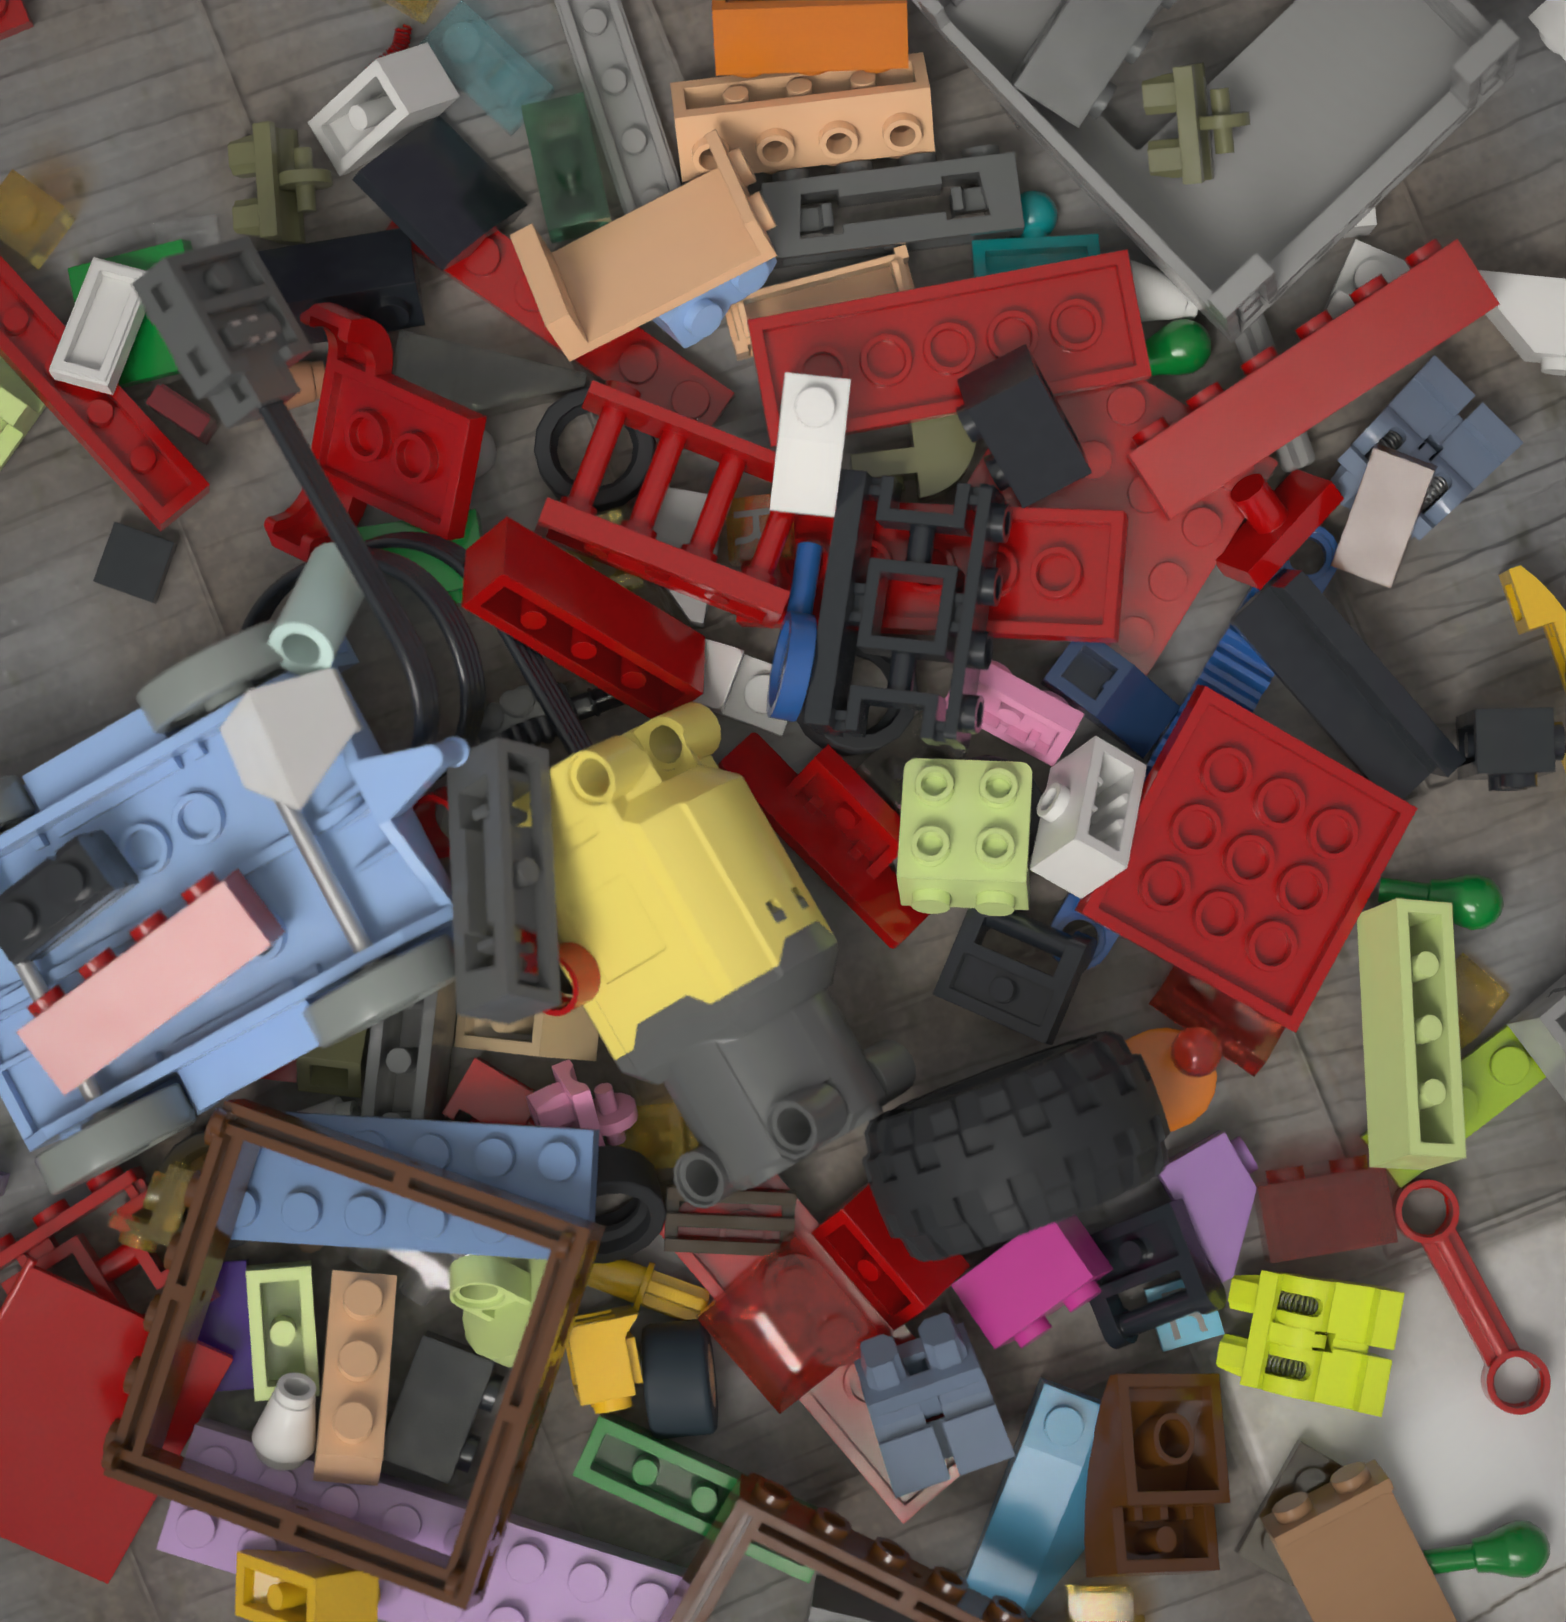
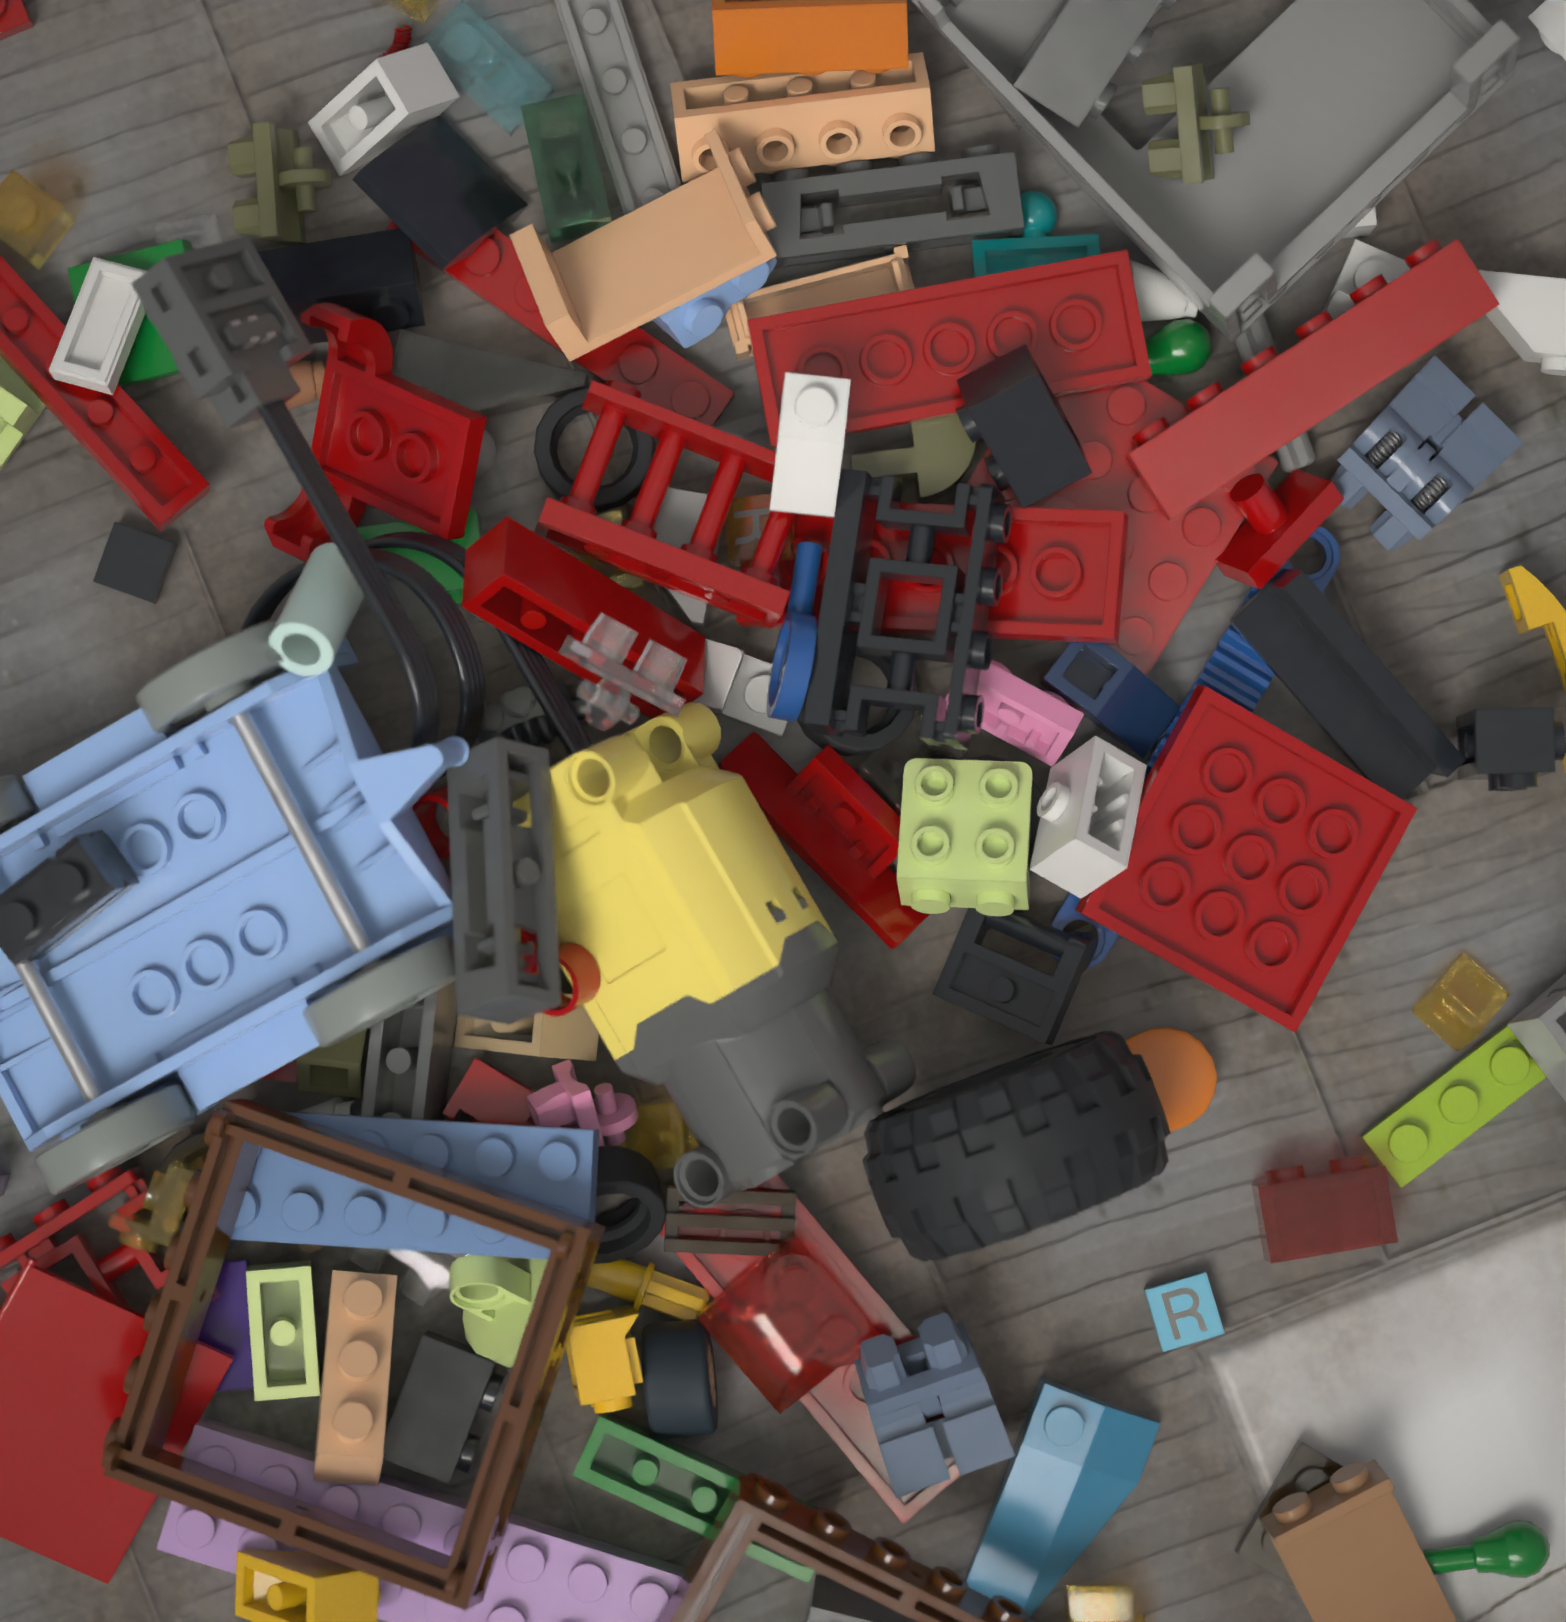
(149, 981): brick -> none
(182, 413): dark red tile -> none
(287, 1424): white cone -> none
(290, 735): white slope -> none
(603, 654): none -> clear hips
(881, 1264): red brick -> none
(1031, 1280): dark pink brick -> none
(1142, 1252): black plate -> none
(1156, 1476): reddish brown slope -> none
(1212, 1027): clear red plate -> none
(1217, 1195): medium lavender slope -> none
(1313, 1342): neon yellow hips -> none
(1384, 515): tile -> none
(1411, 1035): yellowish green brick -> none
(1471, 1297): red piece -> none
(1474, 897): green piece -> none

